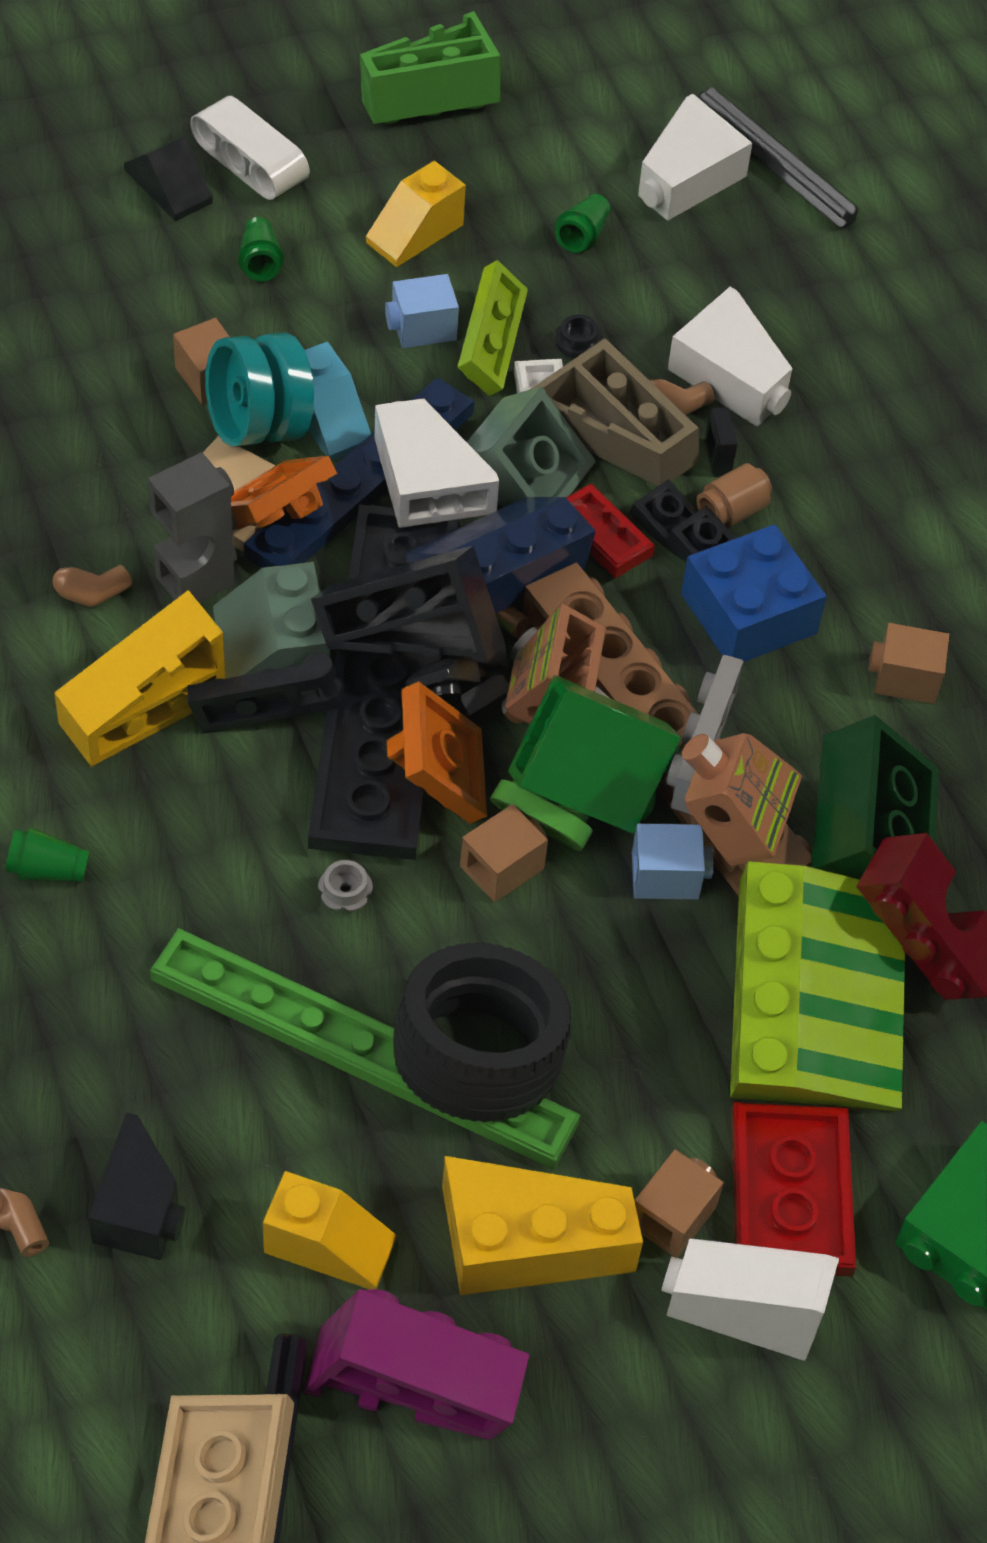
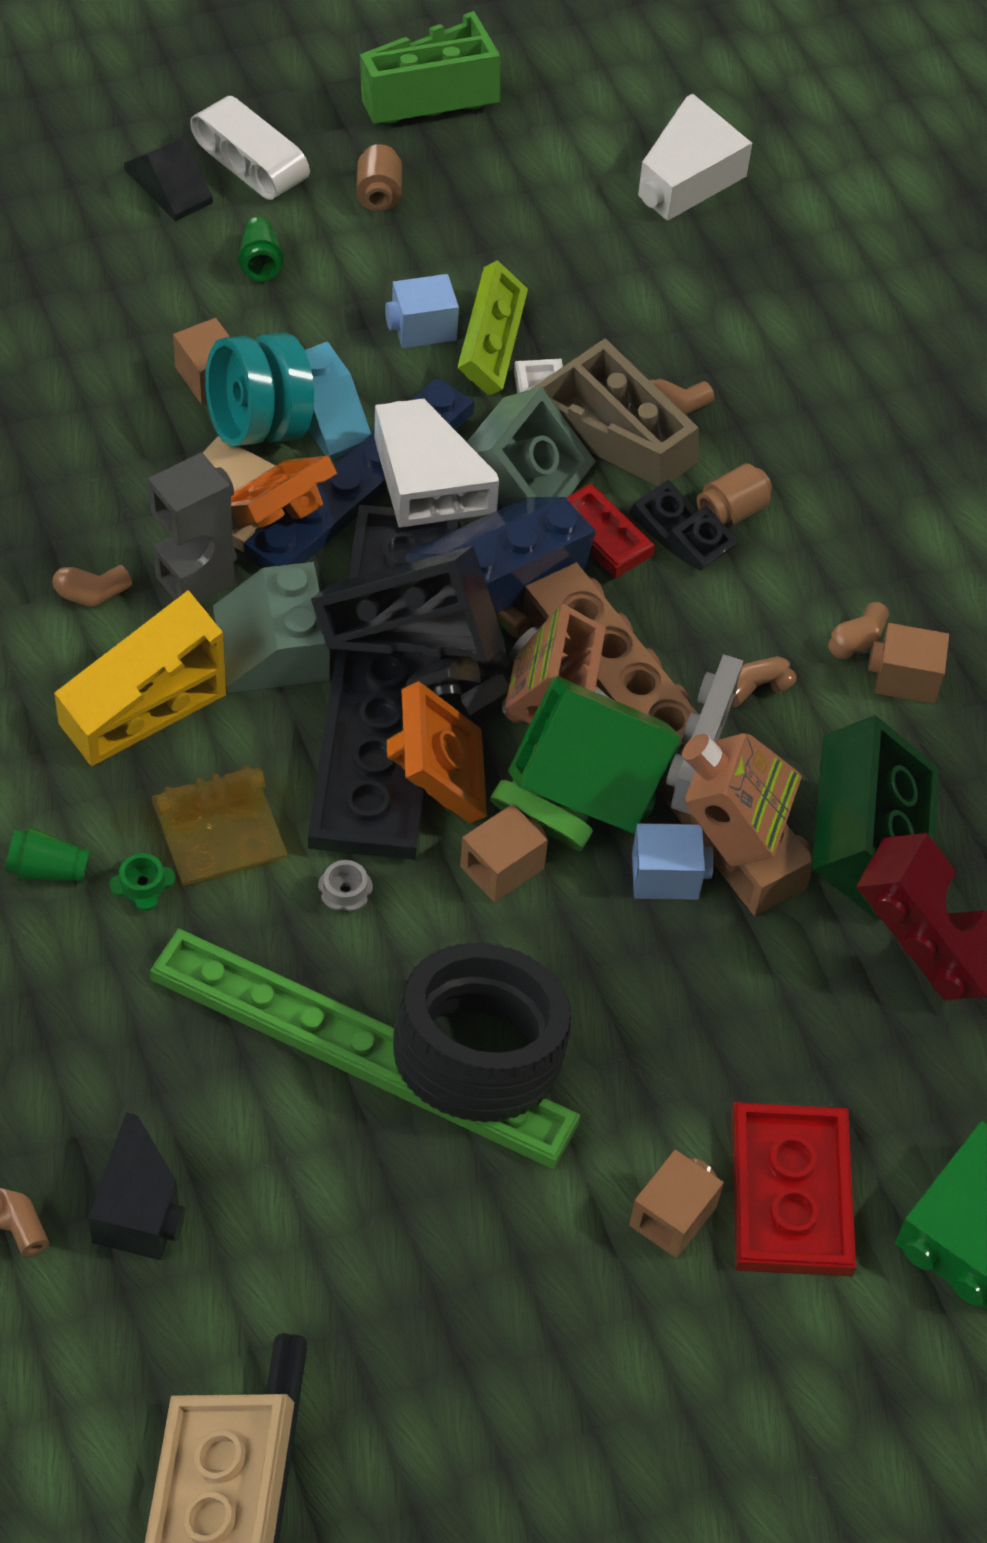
(142, 867): none -> green plate
(219, 825): none -> clear yellow hinge
(266, 695): black plate -> none
(326, 1232): yellow slope -> none
(379, 178): none -> medium nougat brick
(418, 214): yellow slope -> none
(418, 1363): magenta wedge -> none
(535, 1226): yellow wedge -> none
(577, 335): black plate -> none
(582, 223): green cone -> none
(720, 441): black tile -> none
(734, 357): white slope -> none
(752, 1293): white slope -> none
(753, 594): blue brick -> none
(756, 673): none -> medium nougat arm
(784, 162): black axle -> none
(815, 993): lime slope -> none
(859, 632): none -> medium nougat arm

